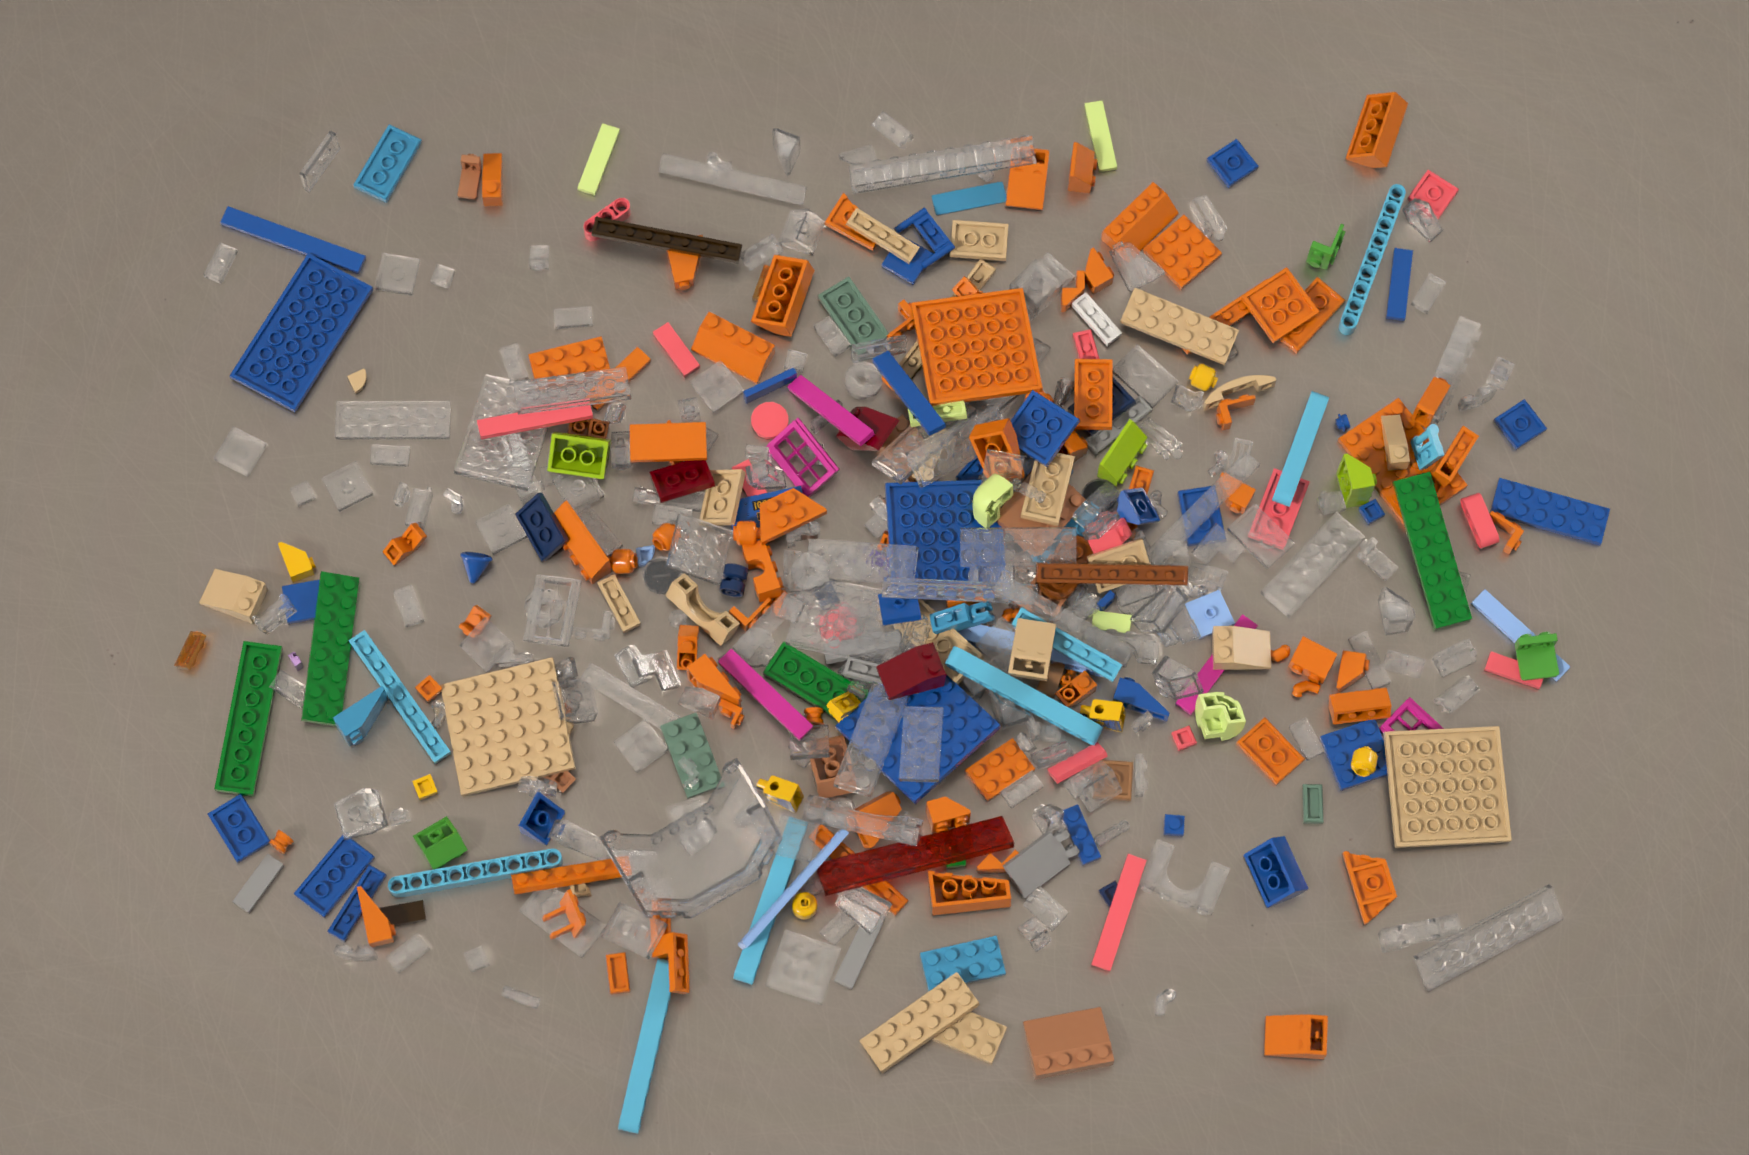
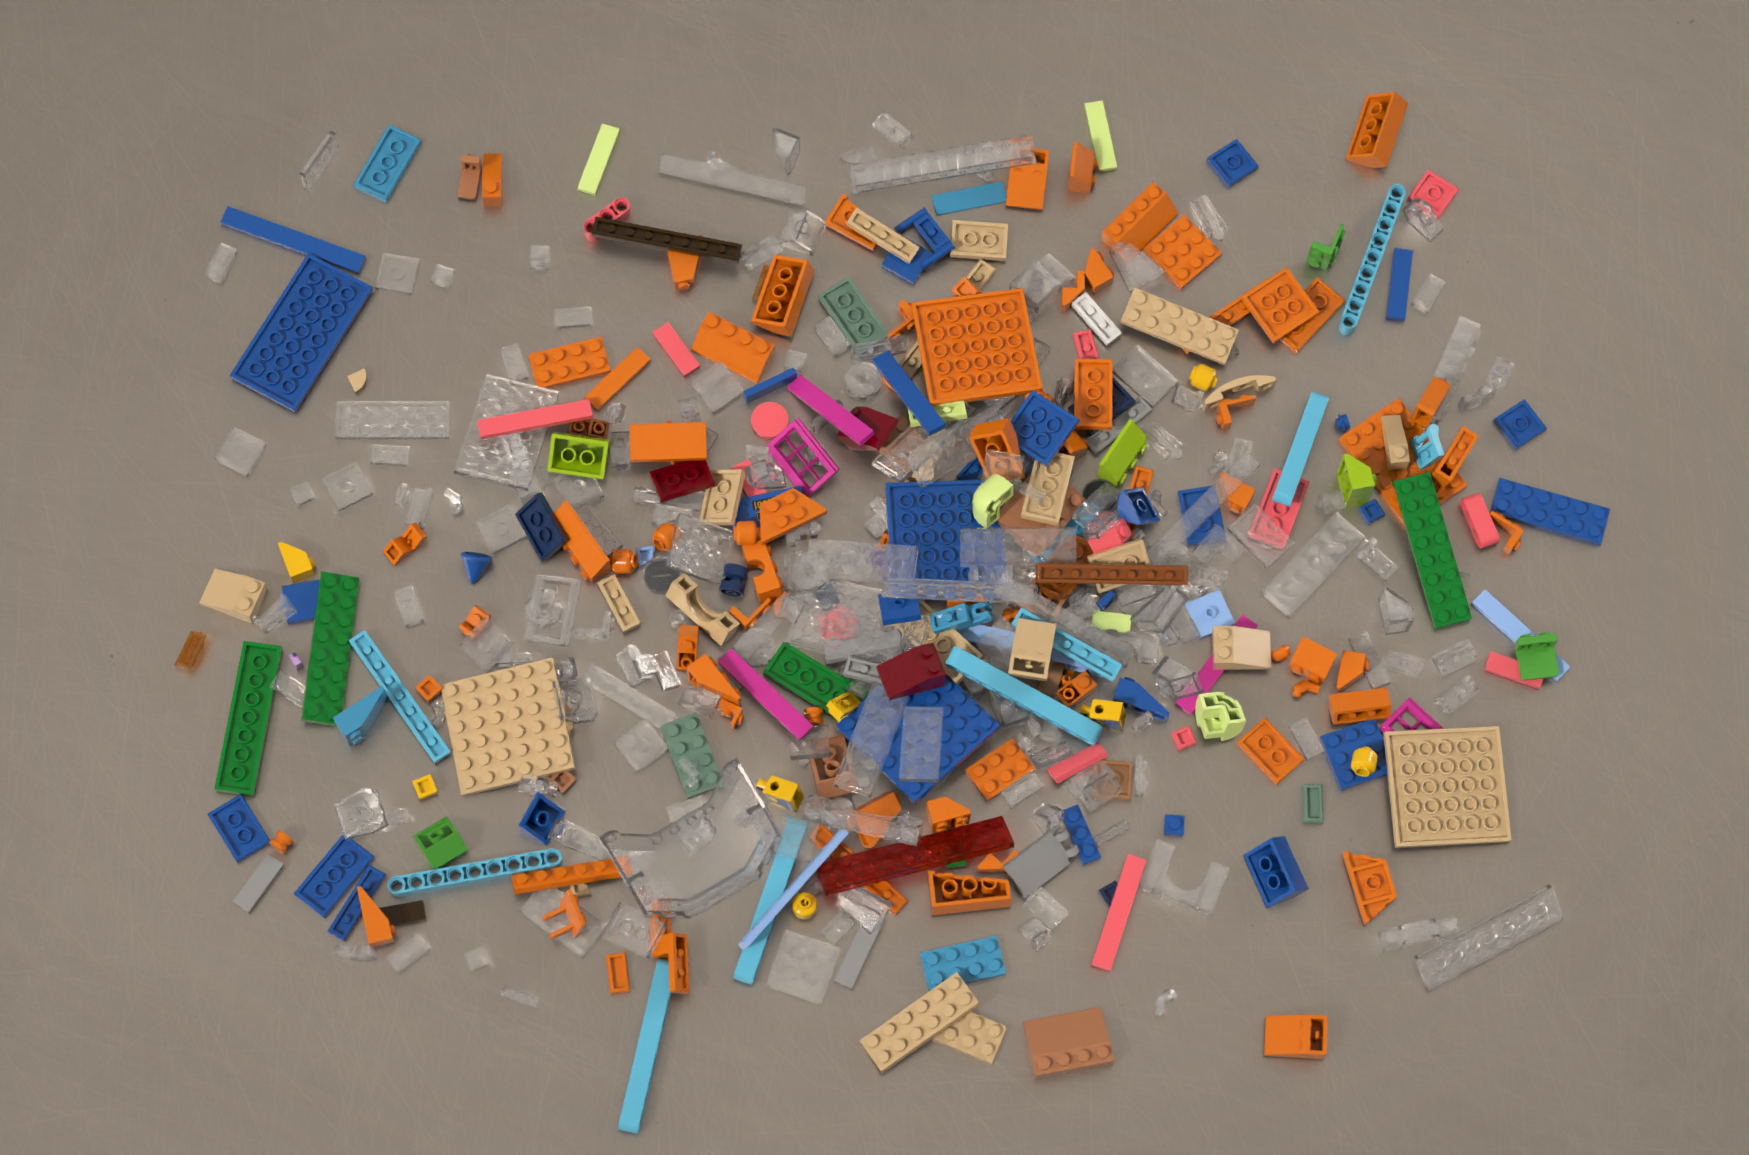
(572, 390): clear plate -> none

